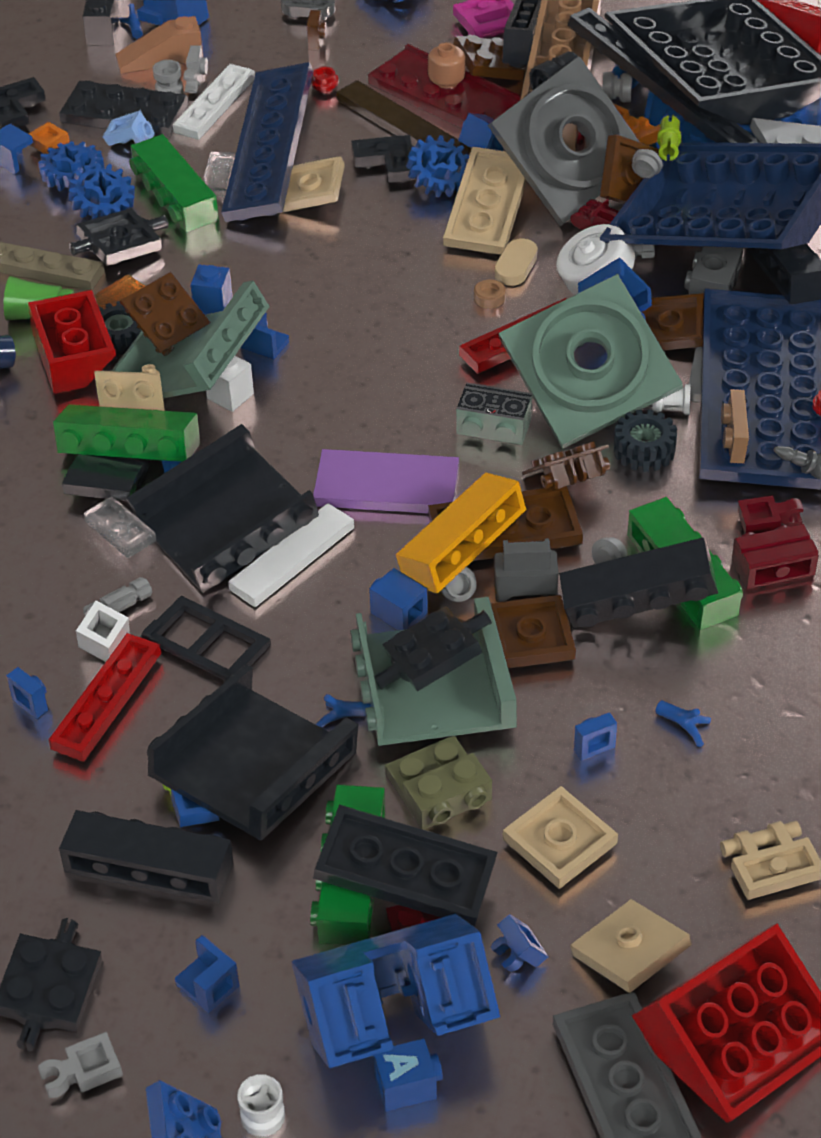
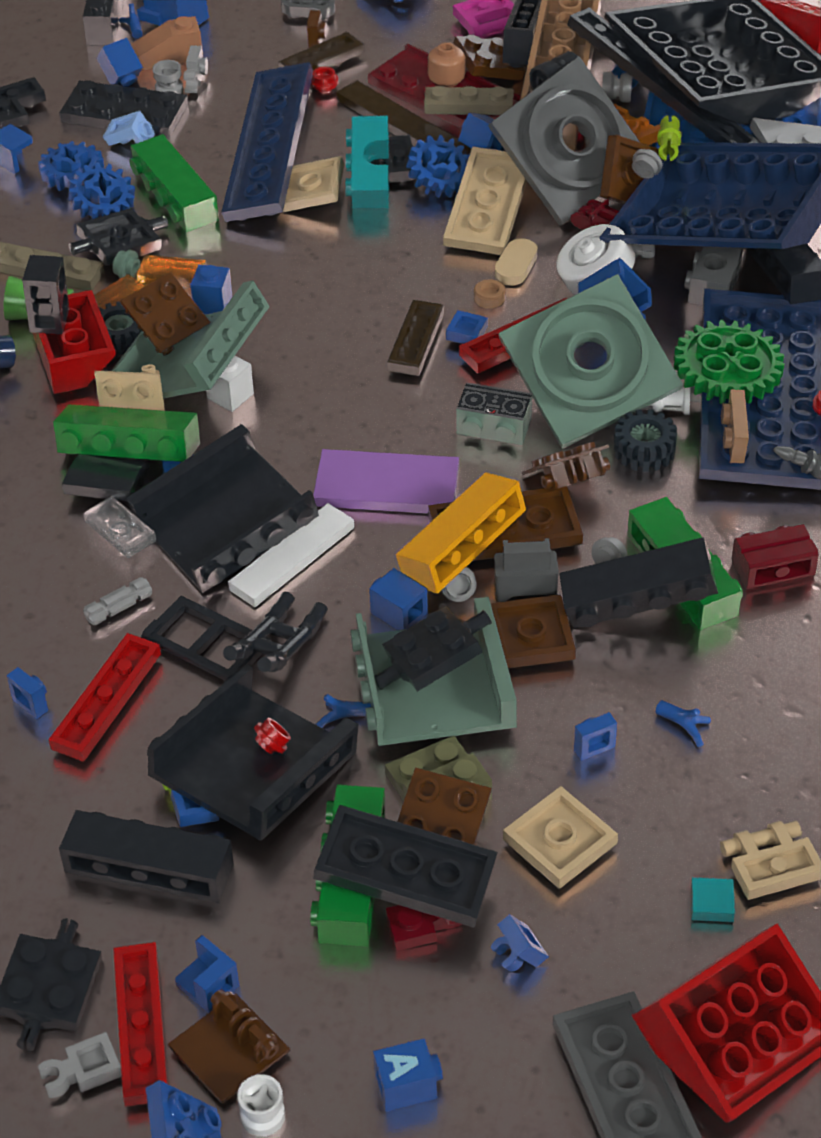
(46, 294): none -> black brick
(48, 137): orange plate -> none
(102, 630): white brick -> none
(120, 63): none -> blue brick
(126, 263): none -> sand green plate
(139, 1020): none -> red plate
(157, 266): none -> clear orange tile
(214, 101): white tile -> none
(219, 171): clear plate -> none
(228, 1045): none -> reddish brown hinge
(265, 340): blue panel -> none
(271, 736): none -> red plate
(276, 653): none -> black piece
(327, 53): none -> dark brown plate
(368, 181): none -> teal arch
(415, 337): none -> dark brown plate
(431, 962): blue piece -> none
(445, 805): none -> reddish brown hinge
(466, 327): none -> blue plate
(467, 100): none -> dark tan plate
(630, 945): tan plate -> none
(677, 320): reddish brown plate -> none
(712, 899): none -> teal tile
(728, 359): none -> green gear
(765, 515): dark red plate -> none

